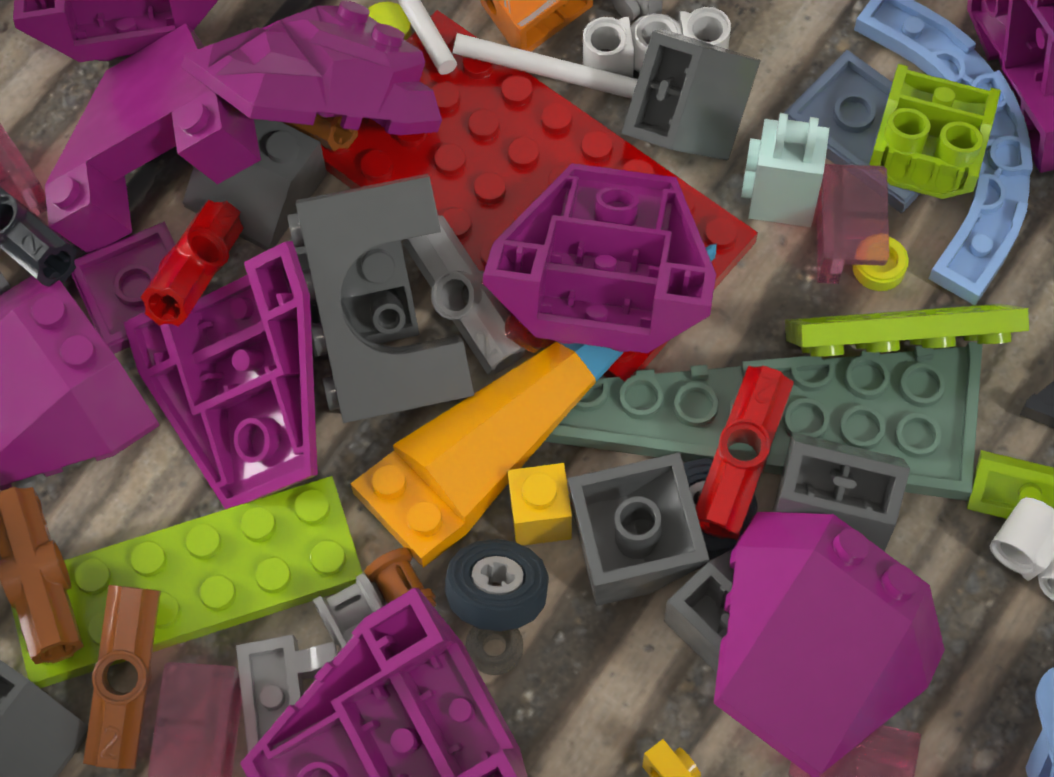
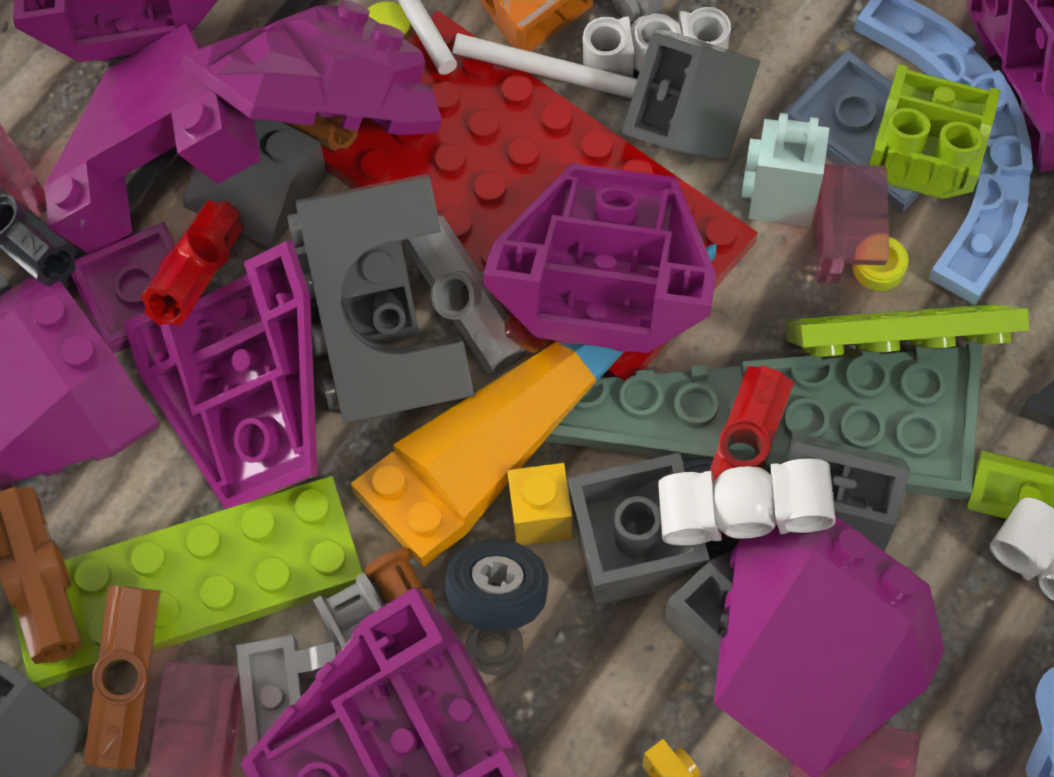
(746, 502): none -> white piece

